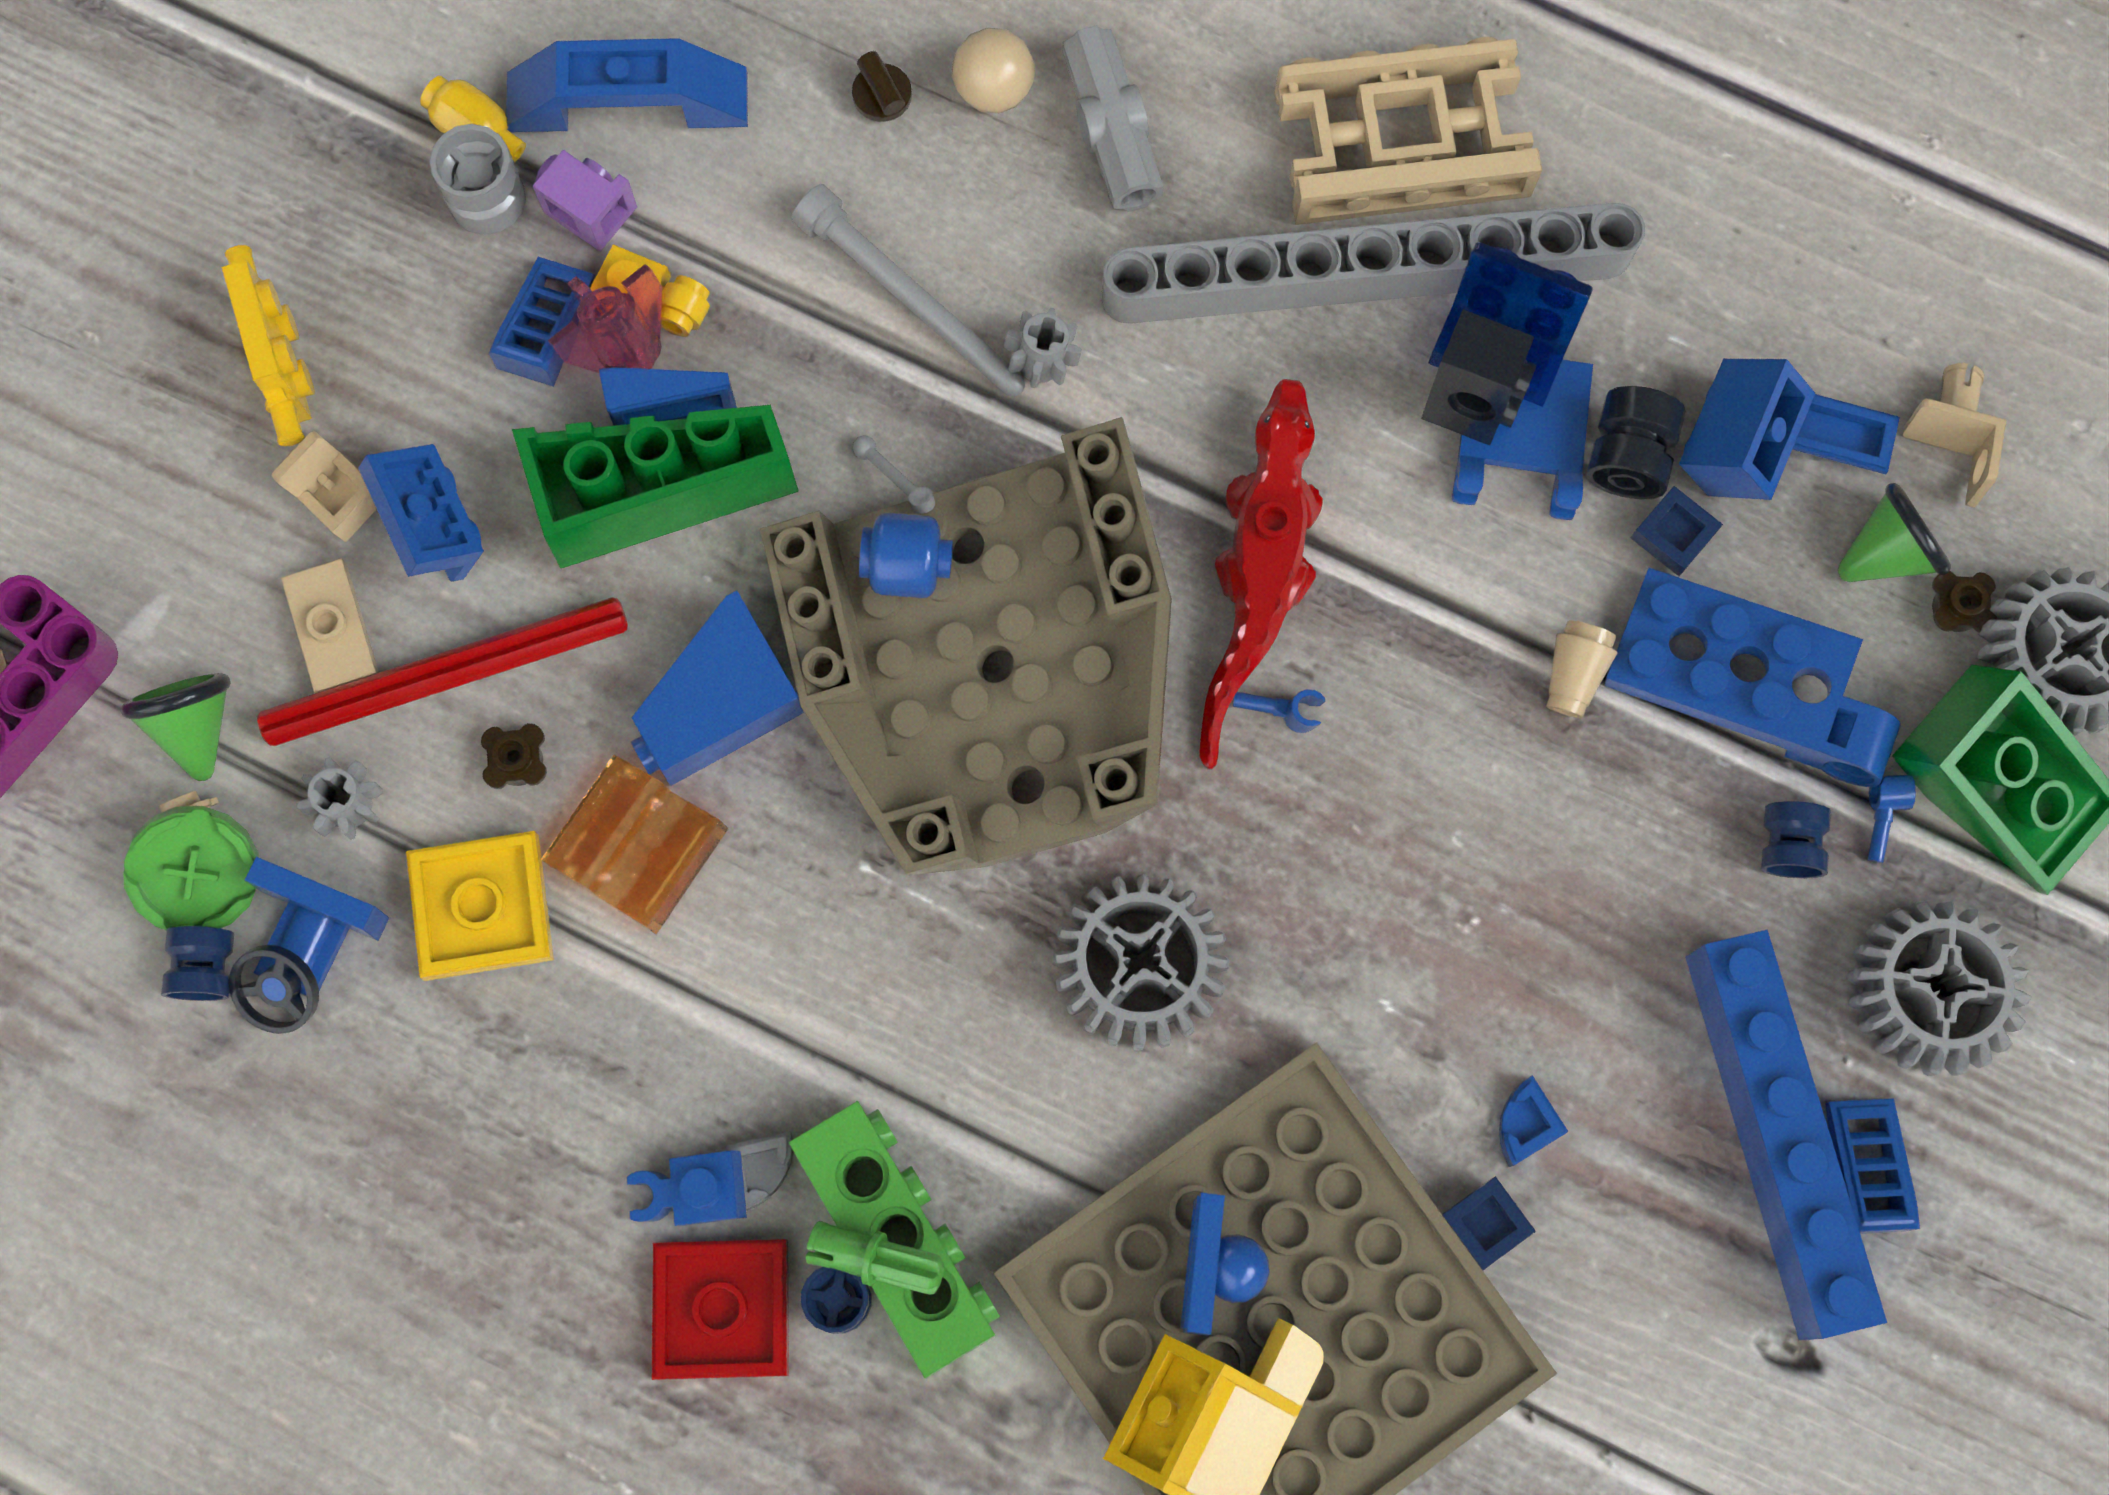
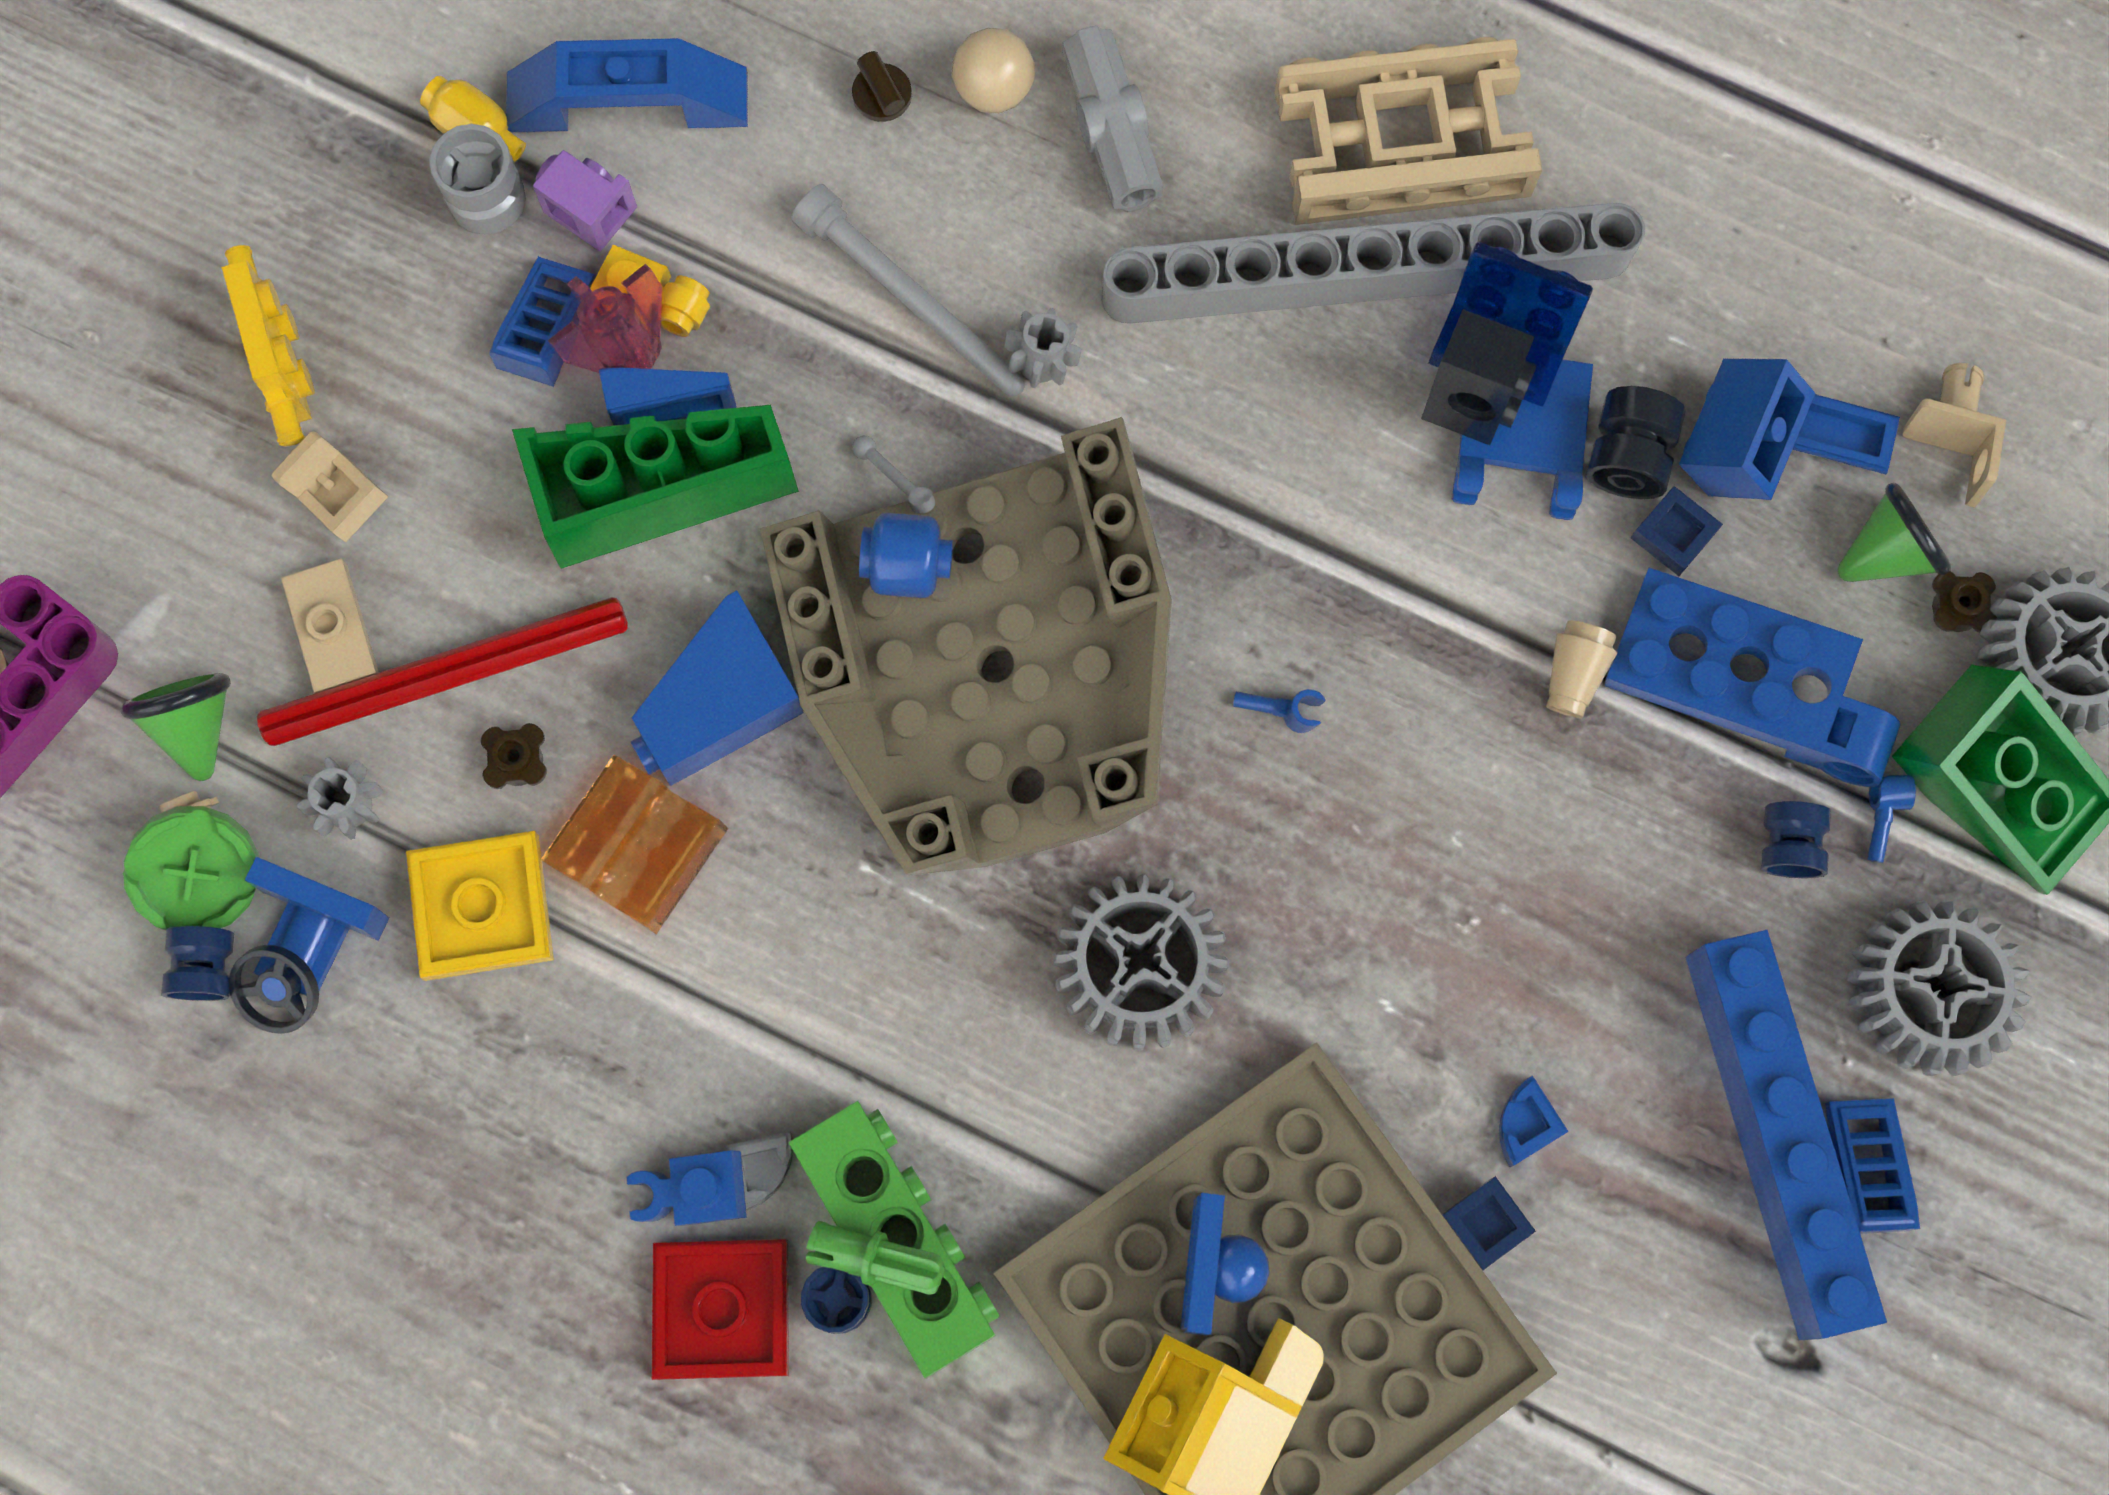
(422, 511): blue bracket -> none
(1266, 562): red animal -> none

